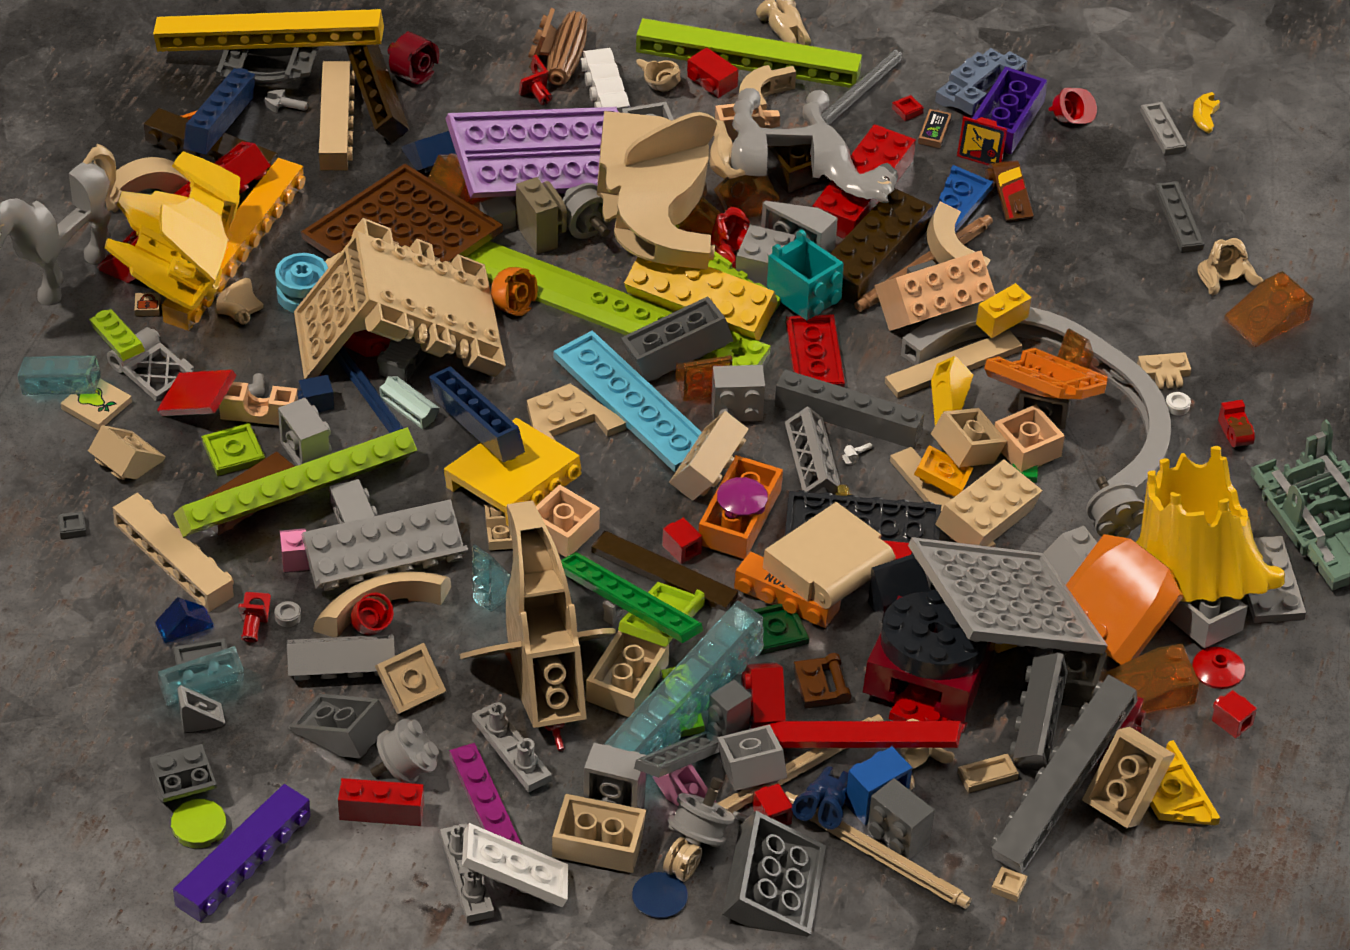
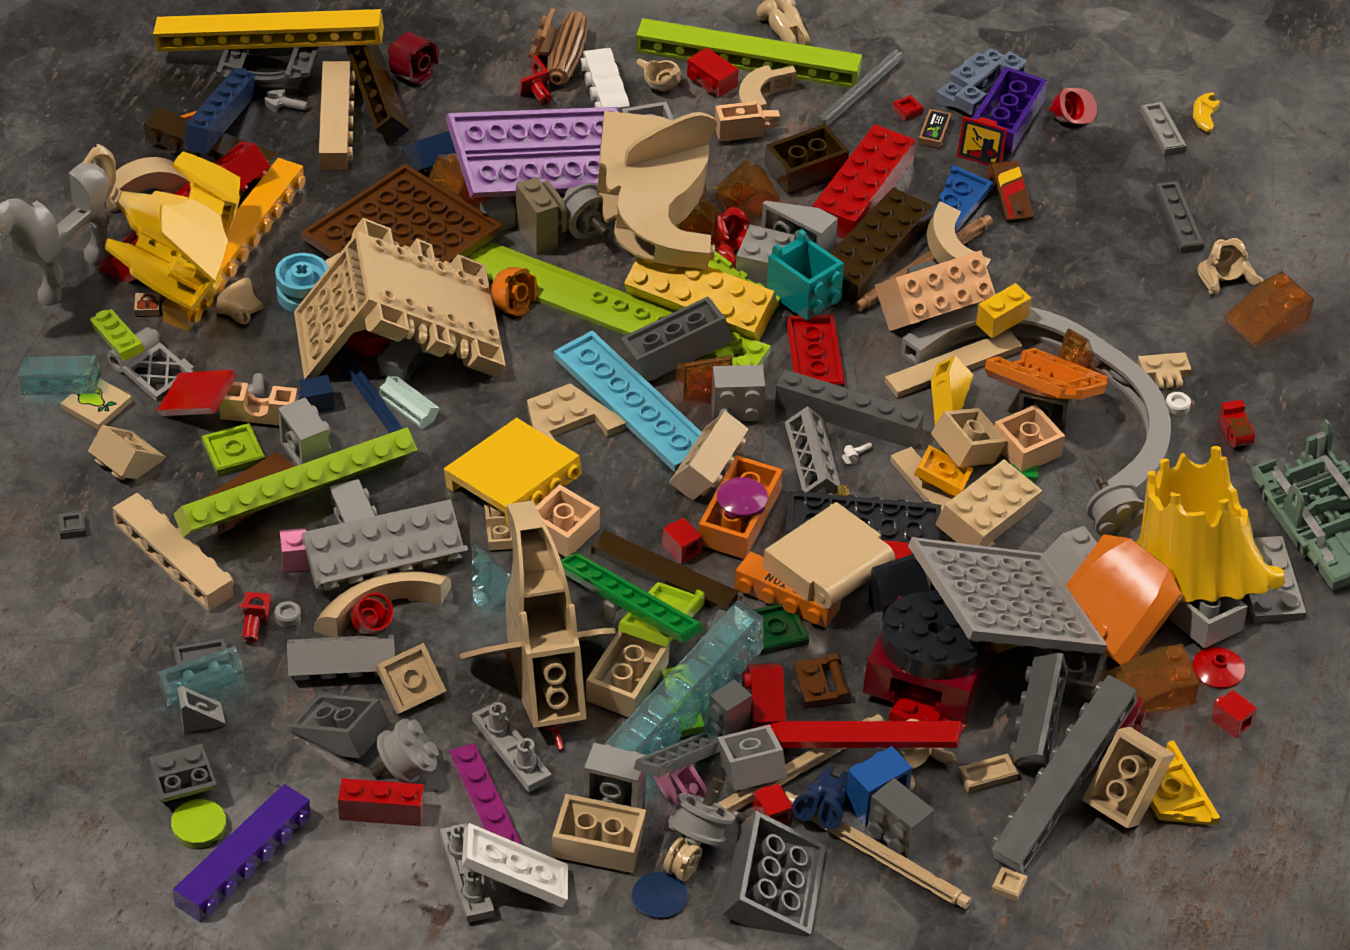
(182, 620): clear blue slope -> none
(477, 414): dark blue brick -> none
(828, 150): light grey animal -> none

